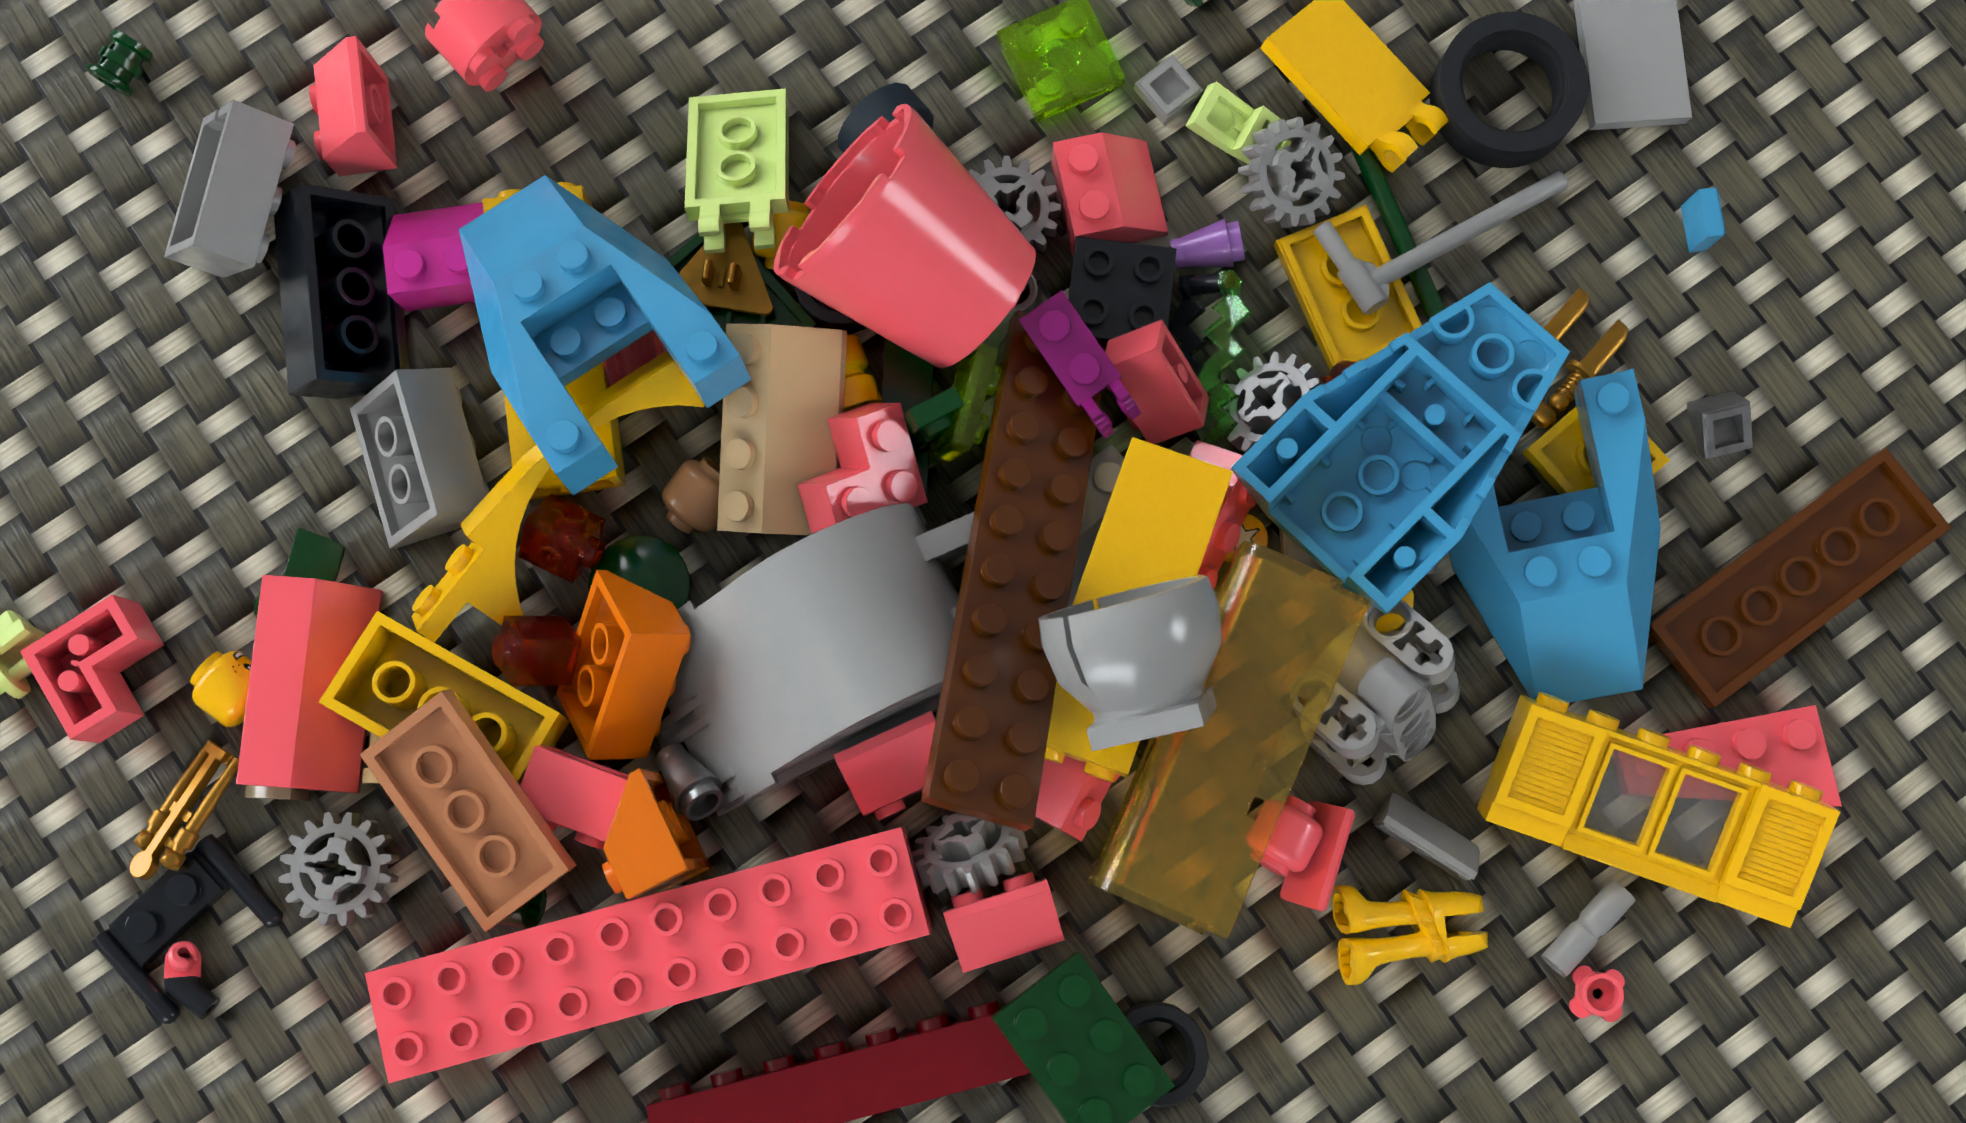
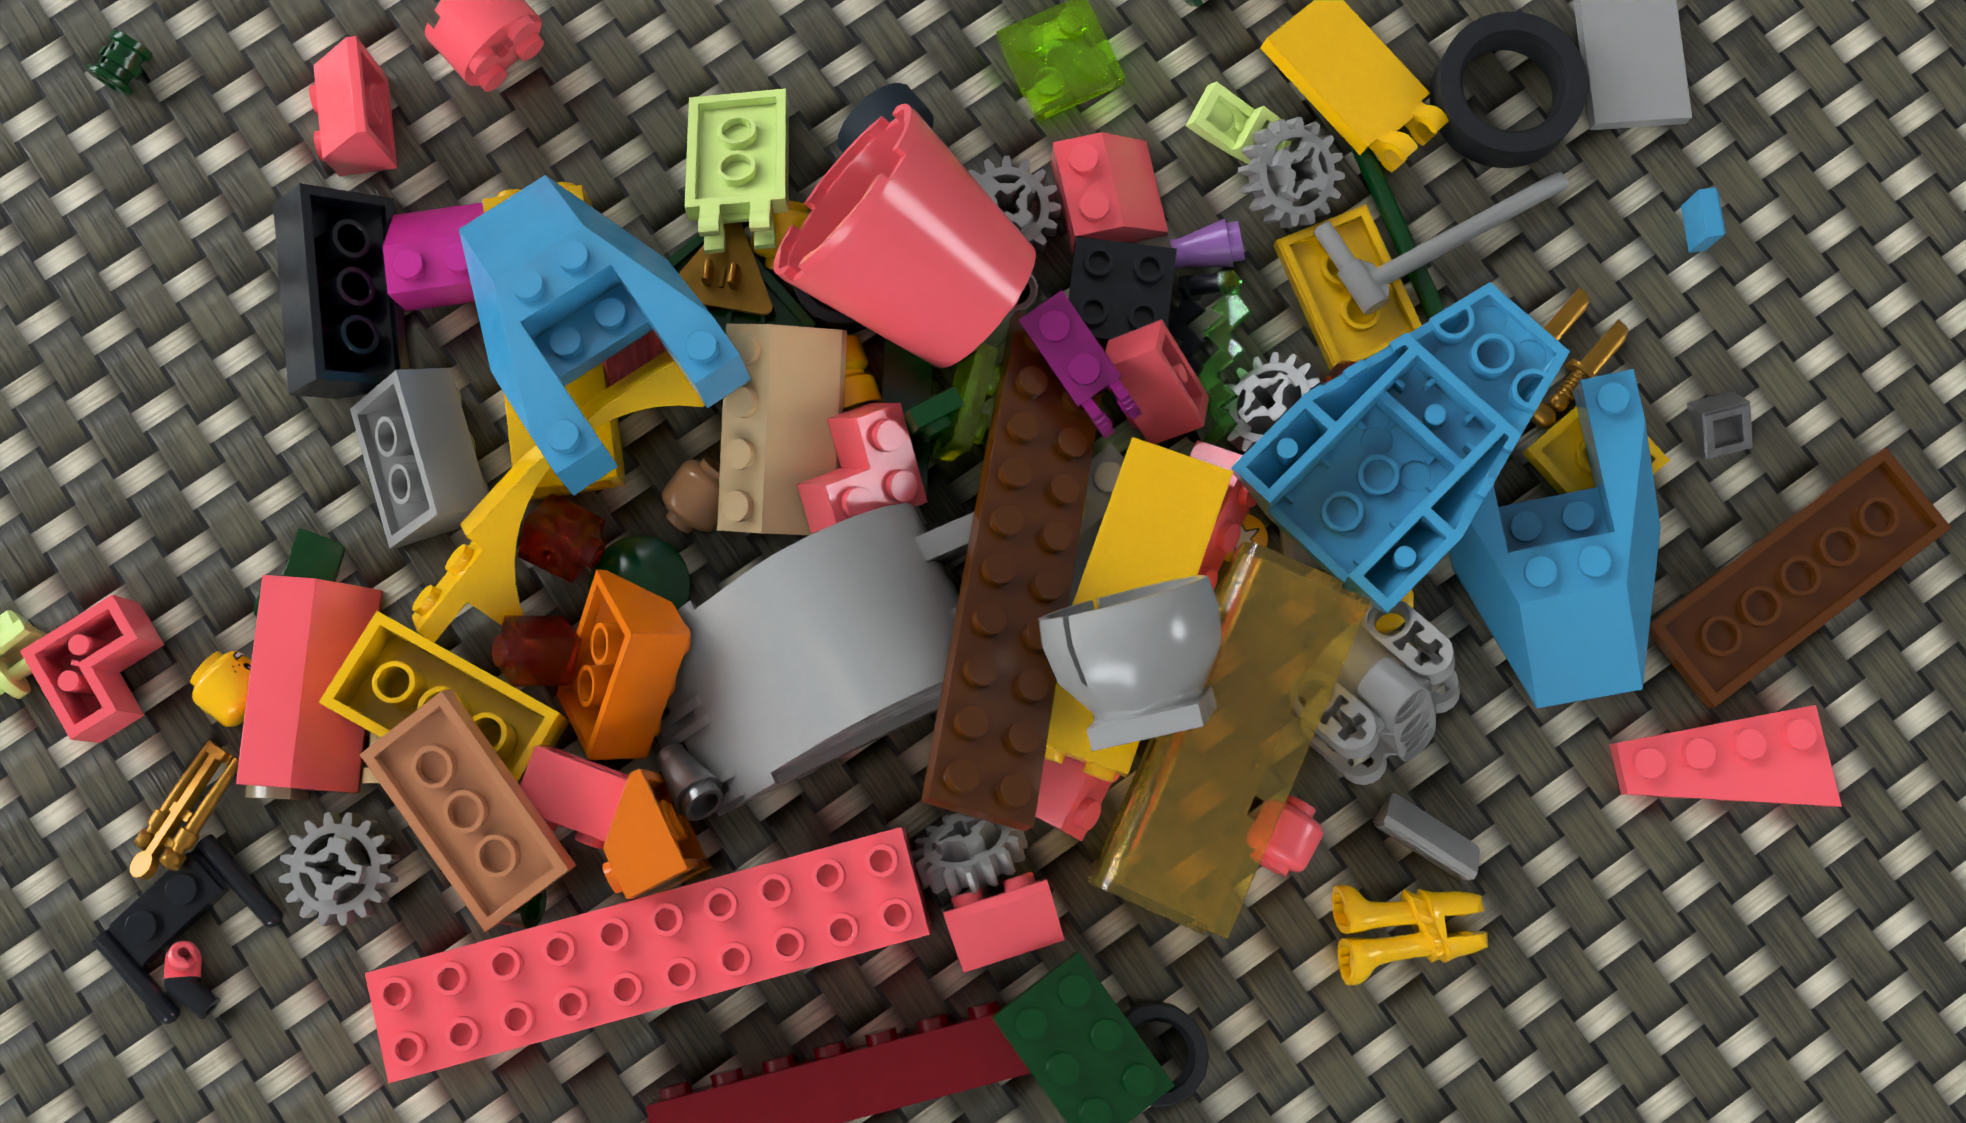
(231, 190): light grey piece -> none
(888, 766): coral slope -> none
(1168, 89): light grey tile -> none
(1315, 883): coral slope -> none
(1592, 923): light grey piece -> none
(1611, 988): coral plate -> none
(1658, 809): yellow window -> none

